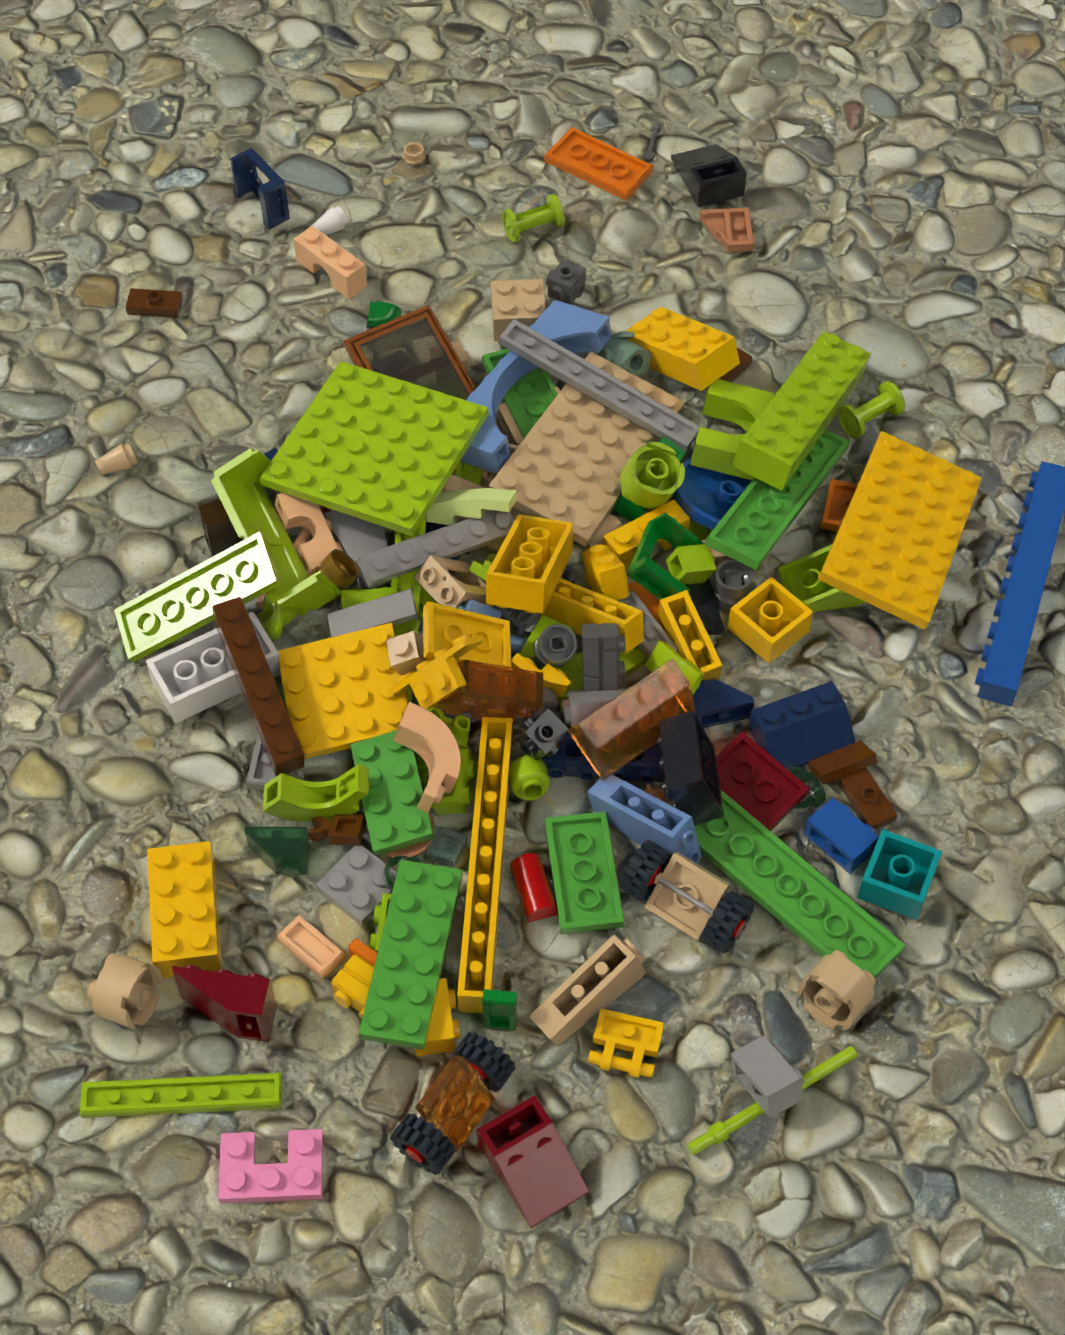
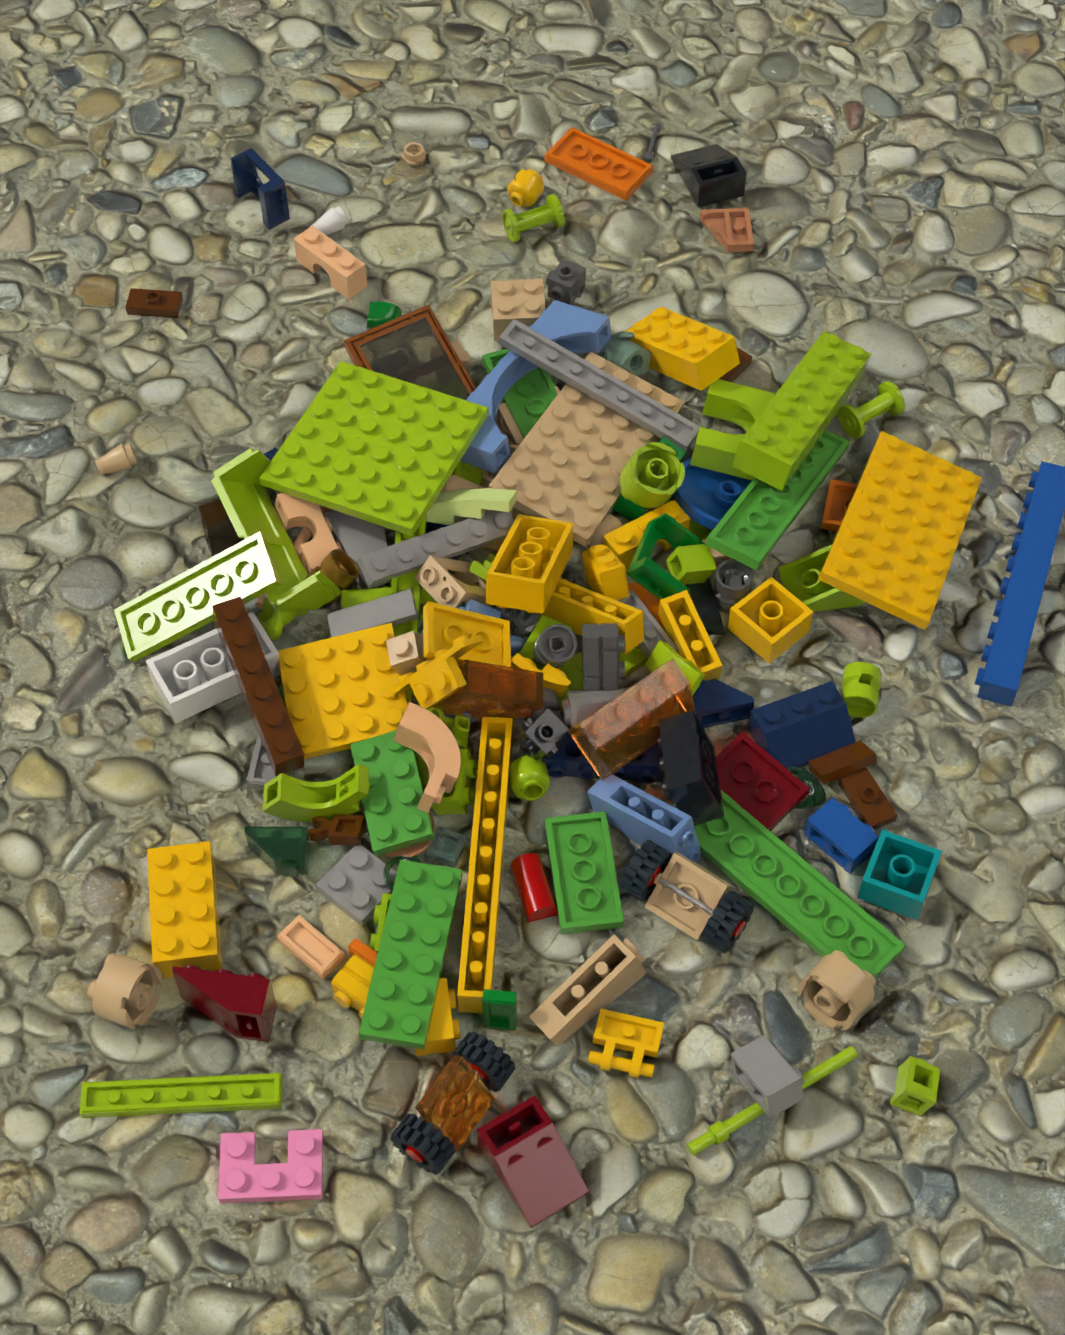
(525, 188): none -> yellow head
(861, 688): none -> lime wheel
(916, 1086): none -> lime brick

